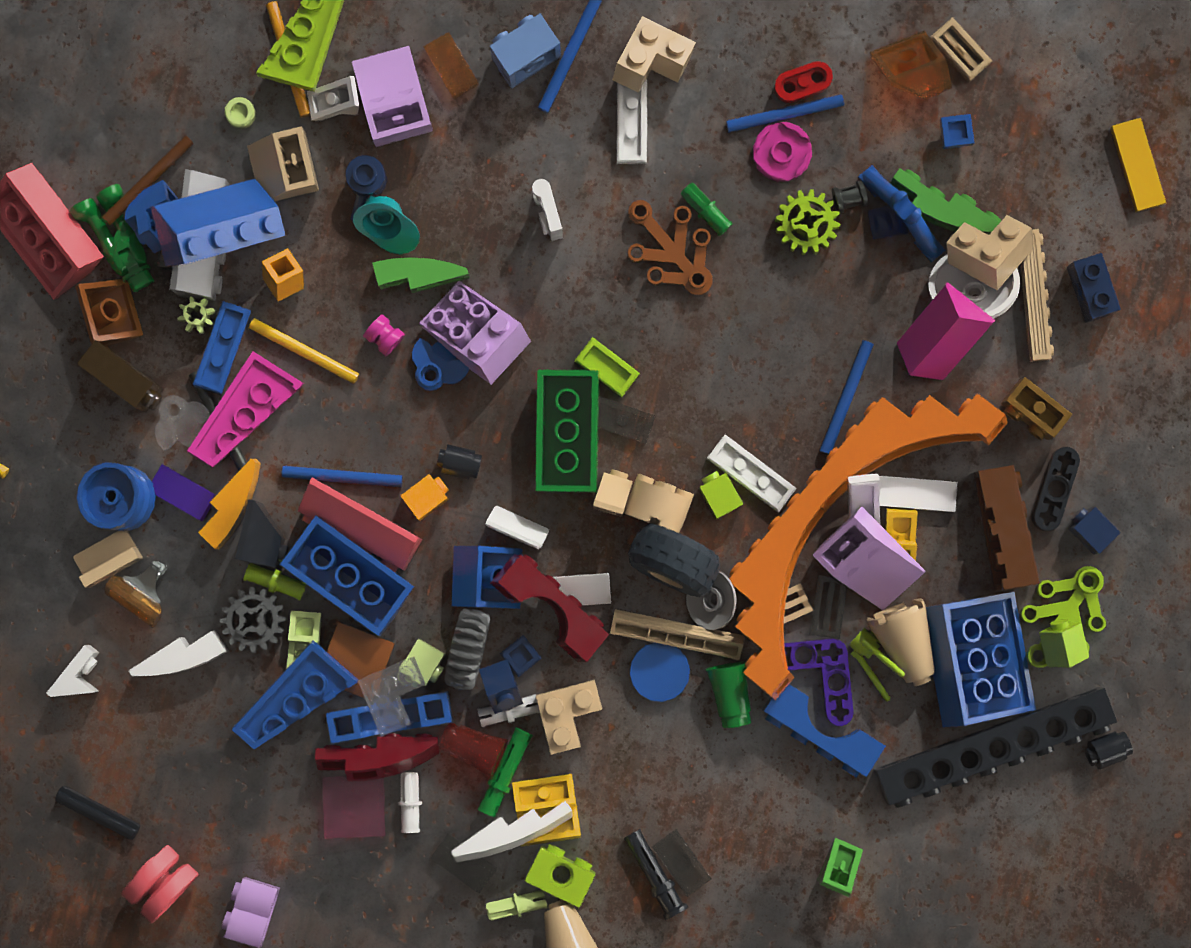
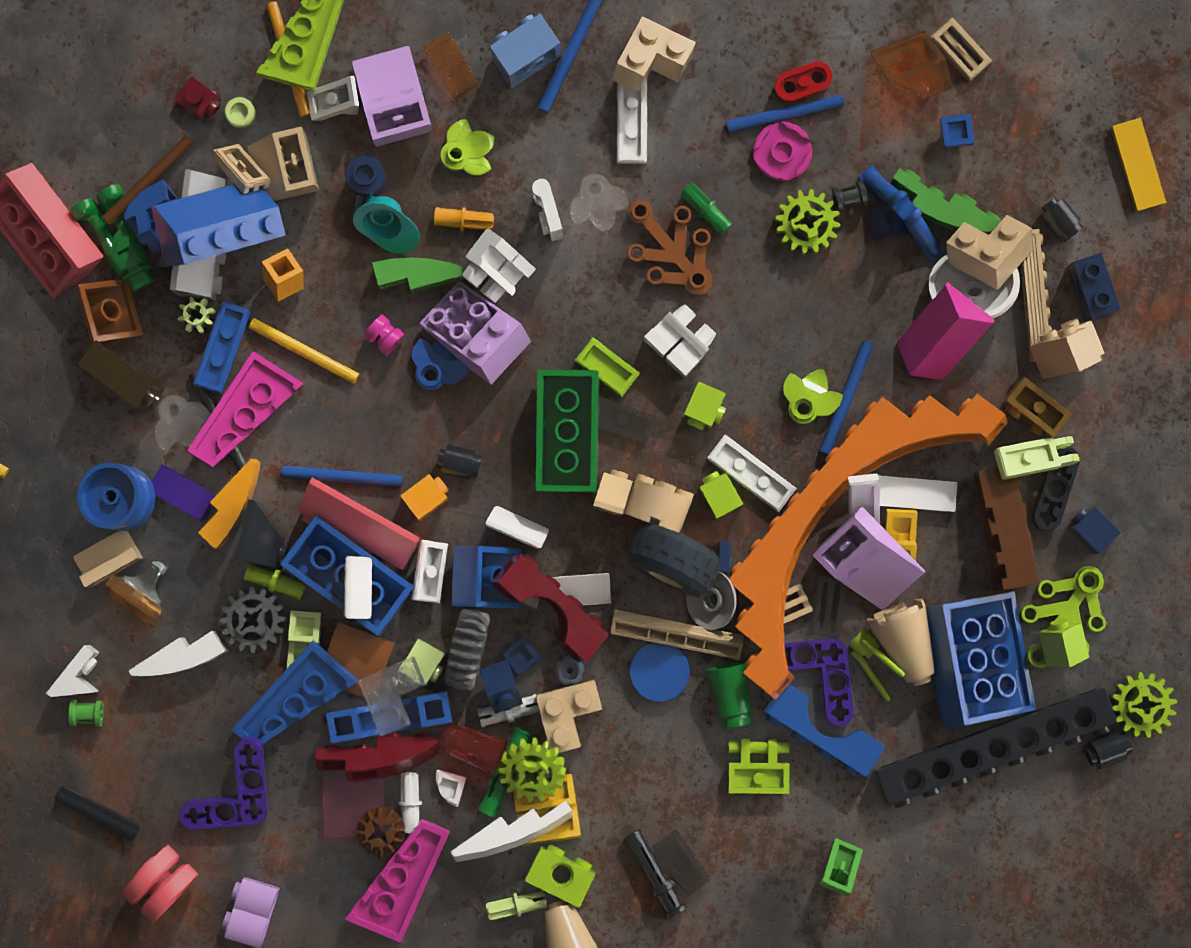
(85, 713): none -> bright green bush
(198, 99): none -> dark red bracket
(236, 169): none -> tan tile
(238, 804): none -> dark purple beam
(358, 587): none -> white slope
(395, 834): none -> reddish brown gear
(397, 889): none -> dark pink wing
(429, 571): none -> white slope
(450, 786): none -> white tile
(463, 219): none -> light orange axle
(470, 146): none -> lime plate
(497, 260): none -> white hips
(532, 770): none -> lime gear
(561, 670): none -> sand blue plate
(598, 207): none -> clear plate
(671, 331): none -> white hips
(705, 407): none -> lime brick
(724, 555): none -> dark blue tile
(758, 777): none -> lime plate
(810, 392): none -> lime plate
(1033, 457): none -> yellowish green hinge
(1061, 219): none -> black brick
(1068, 349): none -> tan brick
(1142, 692): none -> lime gear

